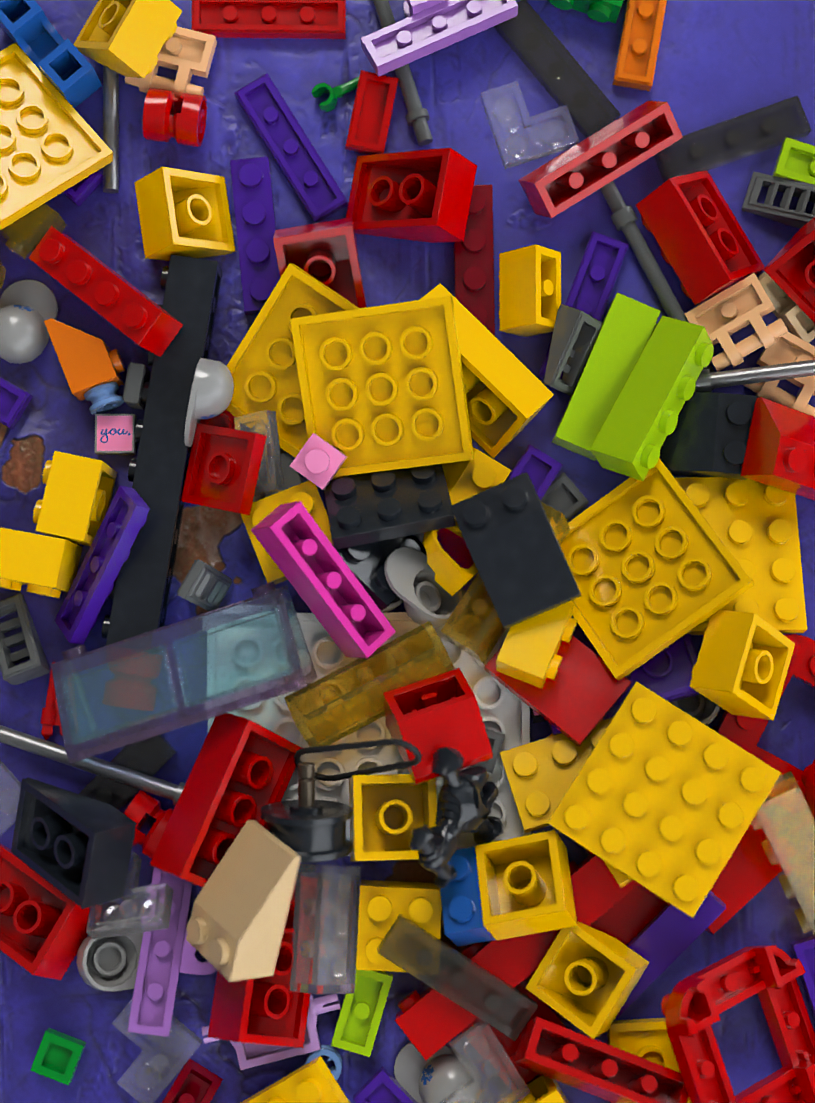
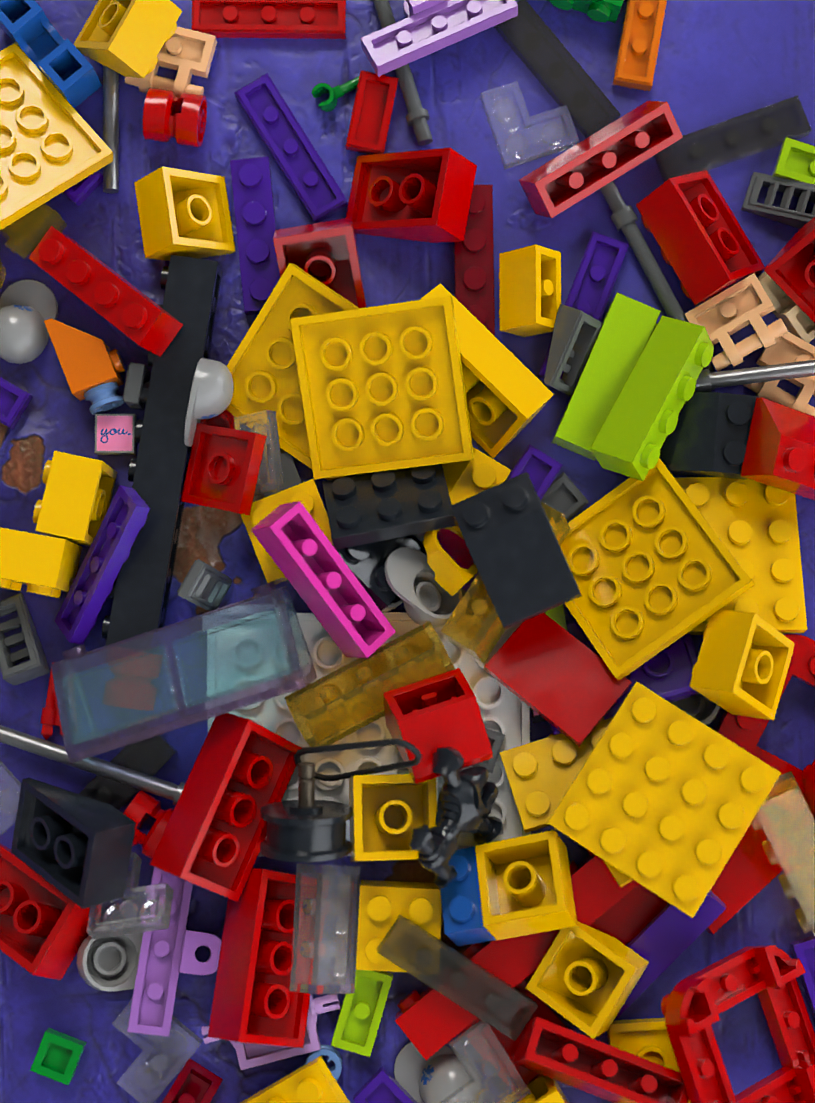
(245, 905): tan slope -> none
(318, 461): bright pink plate -> none
(533, 645): yellow brick -> none

